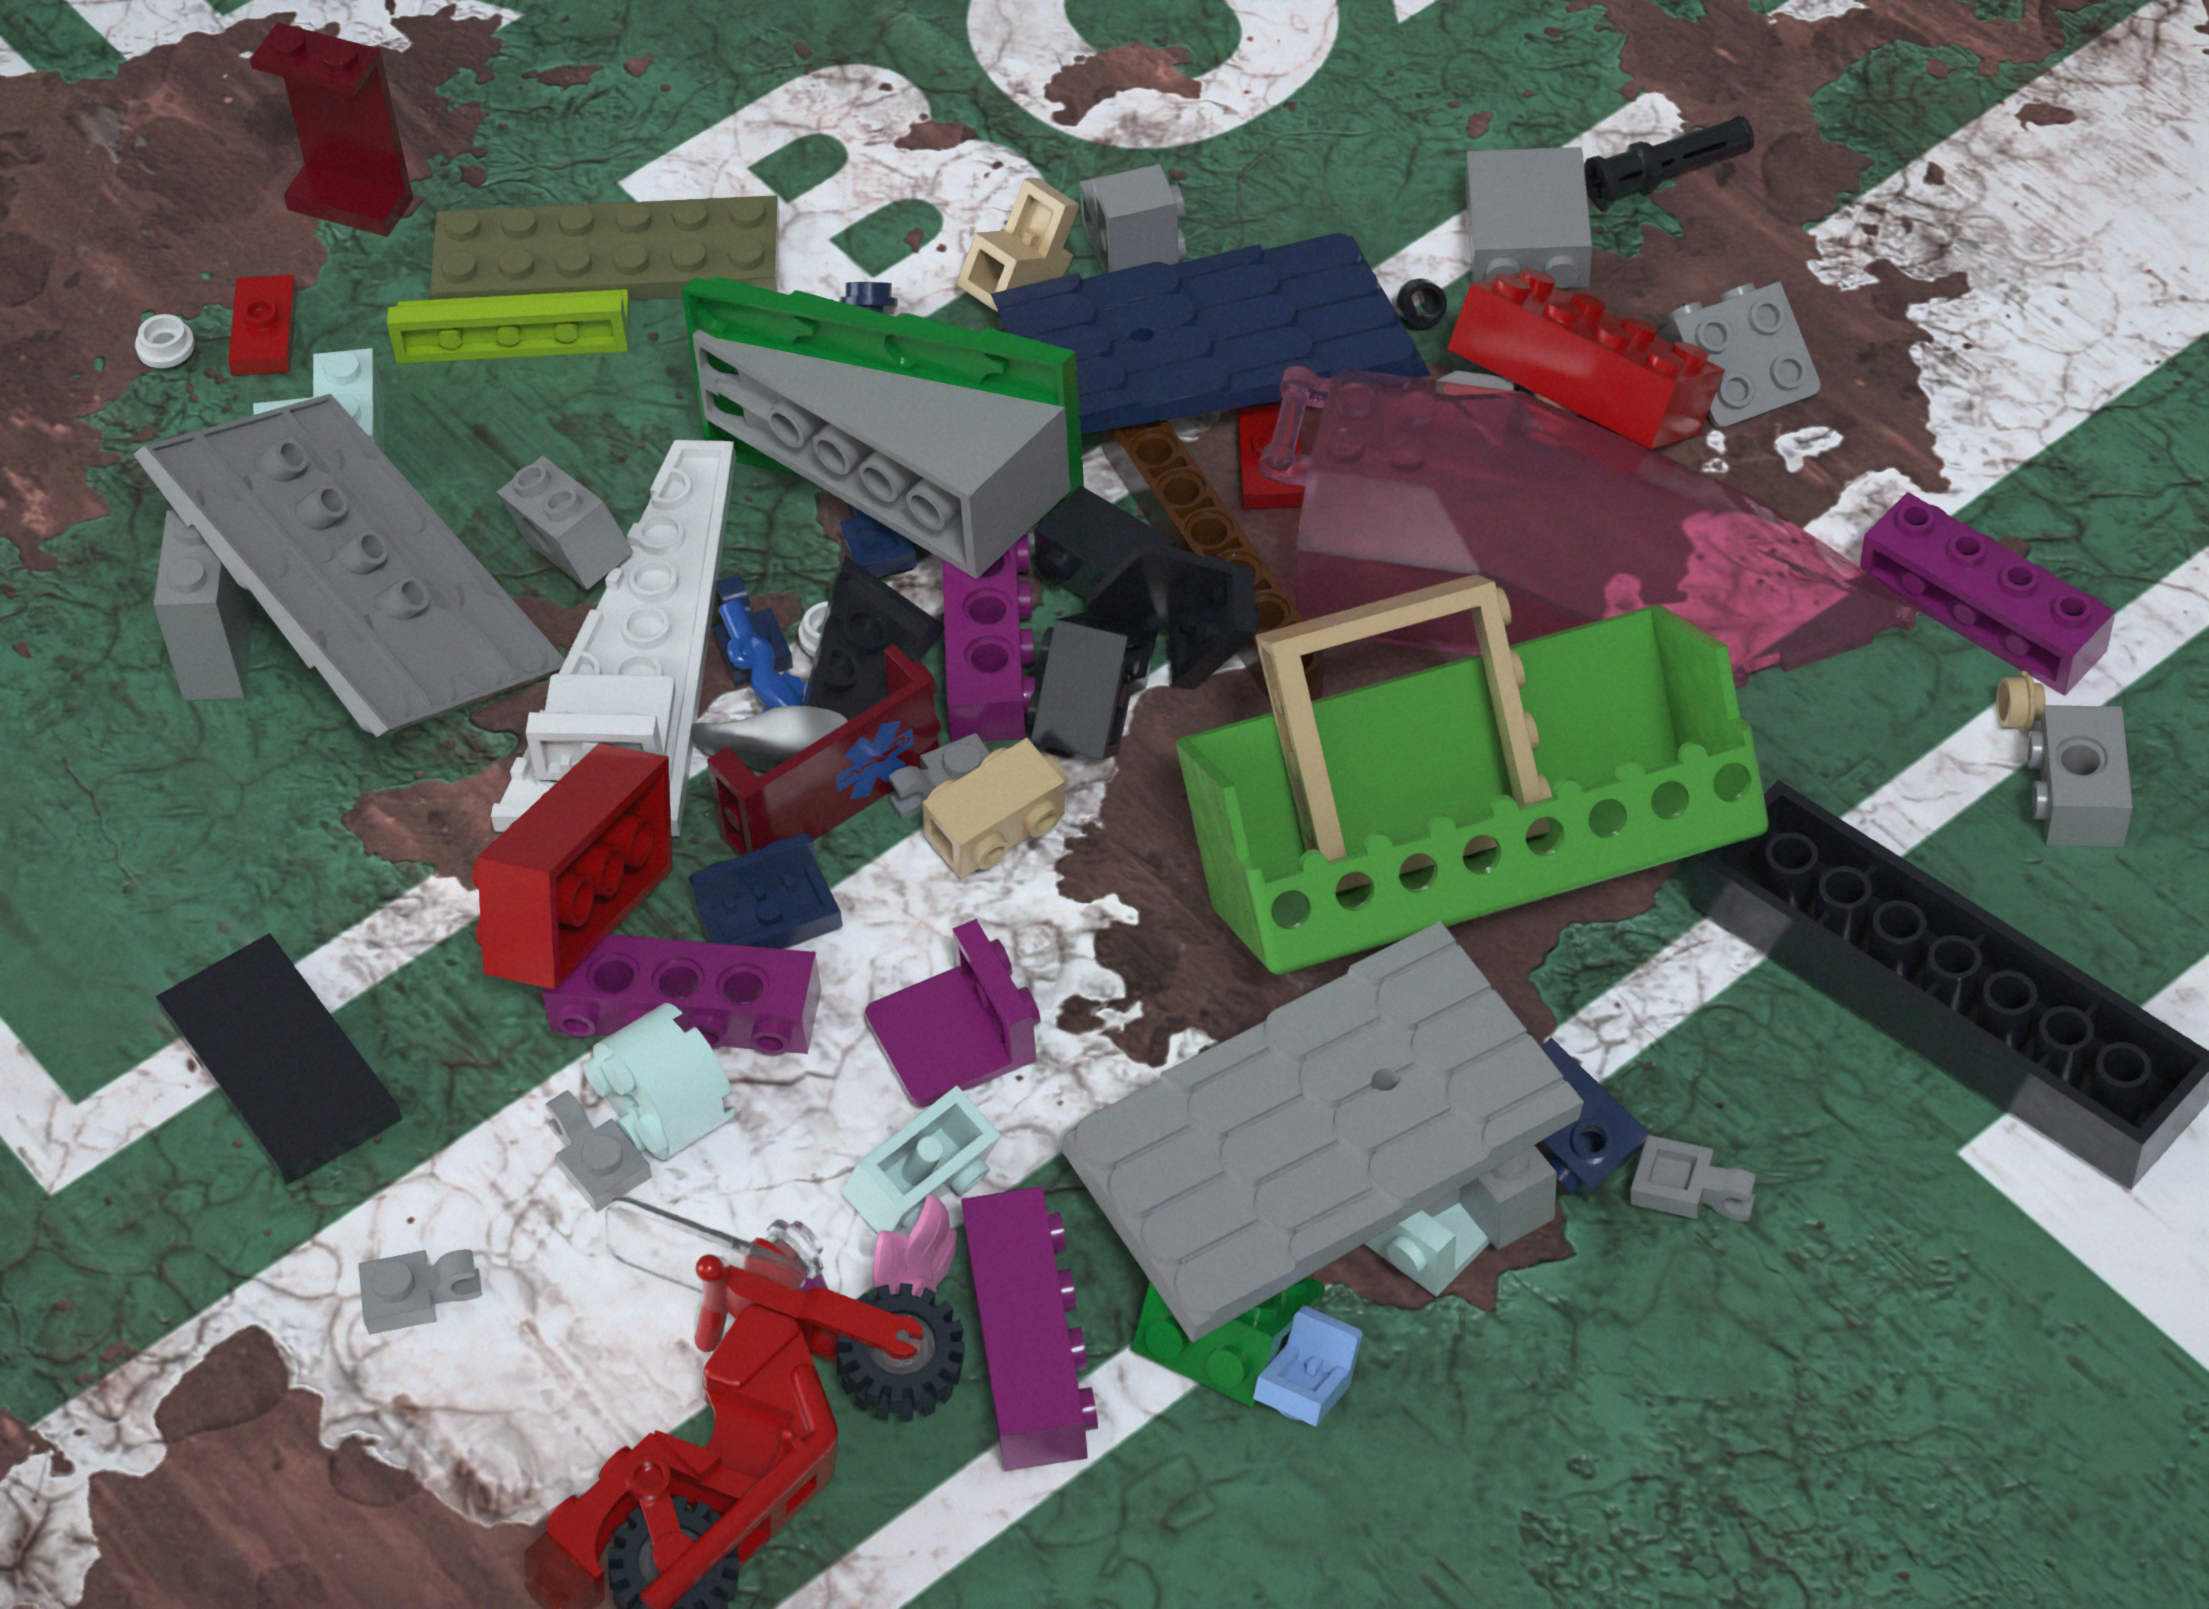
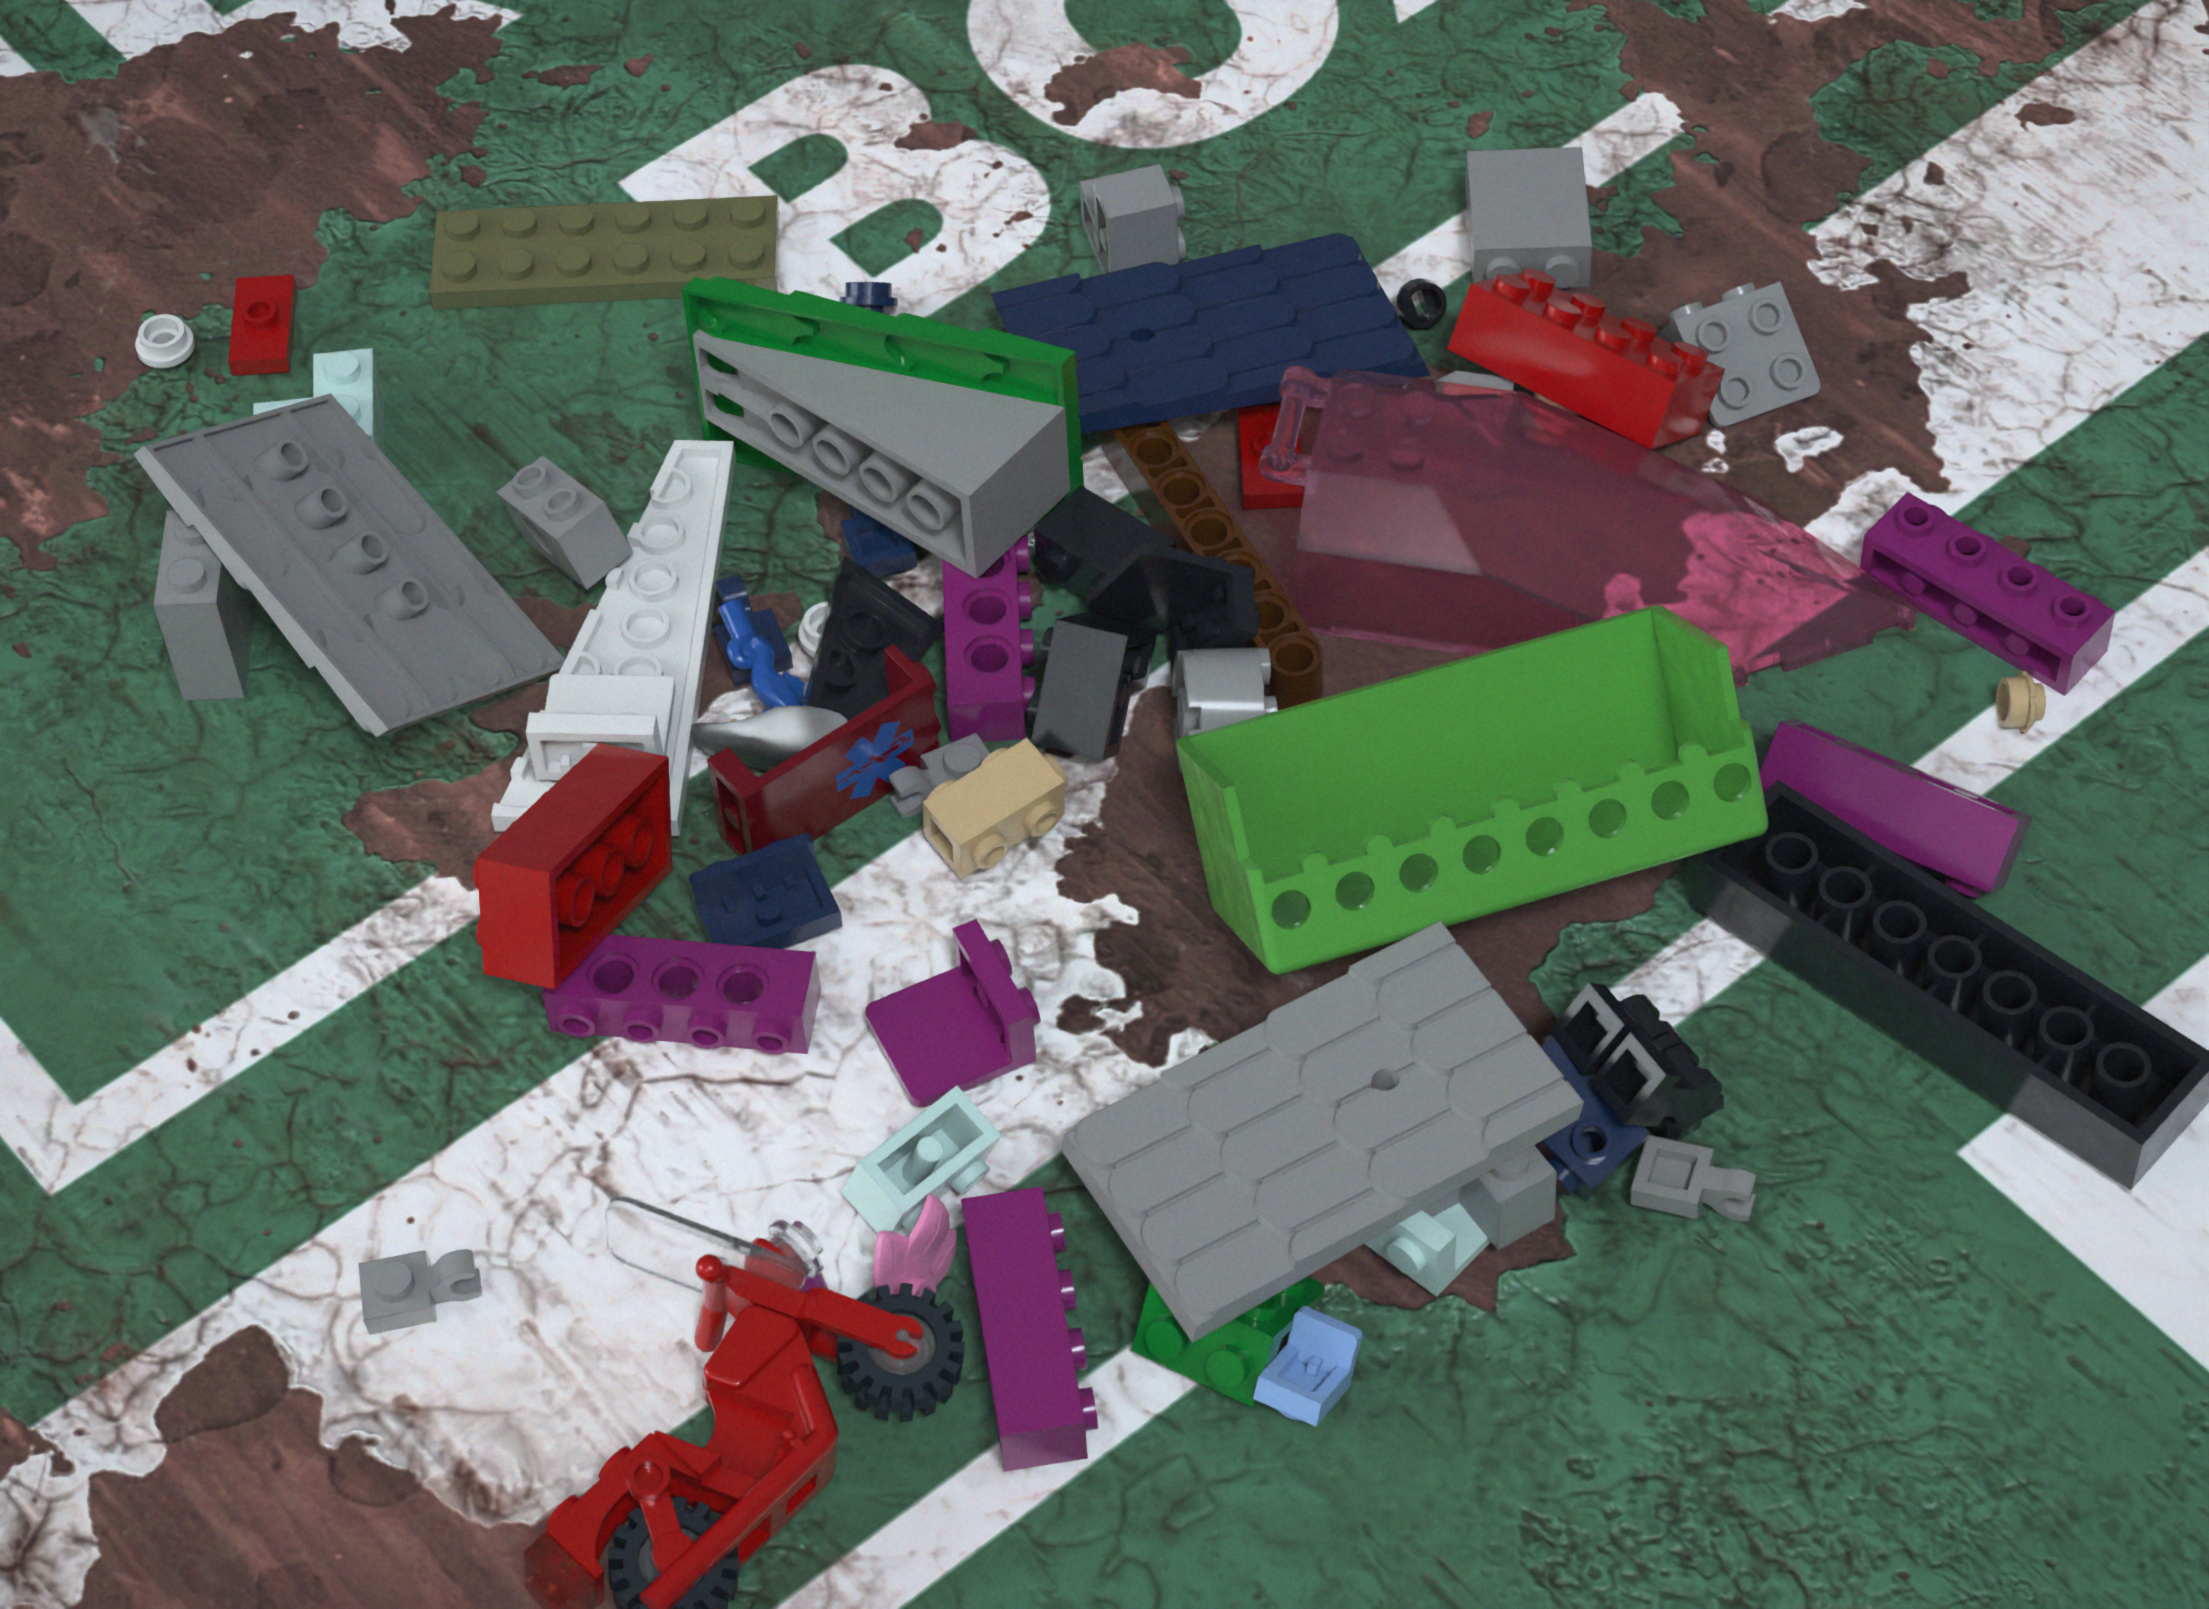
(278, 1058): black tile -> none
(344, 129): dark red panel -> none
(510, 326): lime fence -> none
(598, 1159): light grey plate -> none
(660, 1082): light aqua brick -> none
(1026, 249): tan brick -> none
(1219, 689): none -> light grey brick
(1297, 727): tan window -> none
(1637, 1062): none -> black hips
(1646, 165): black pin -> none
(1900, 806): none -> magenta brick
(2082, 776): light grey brick -> none

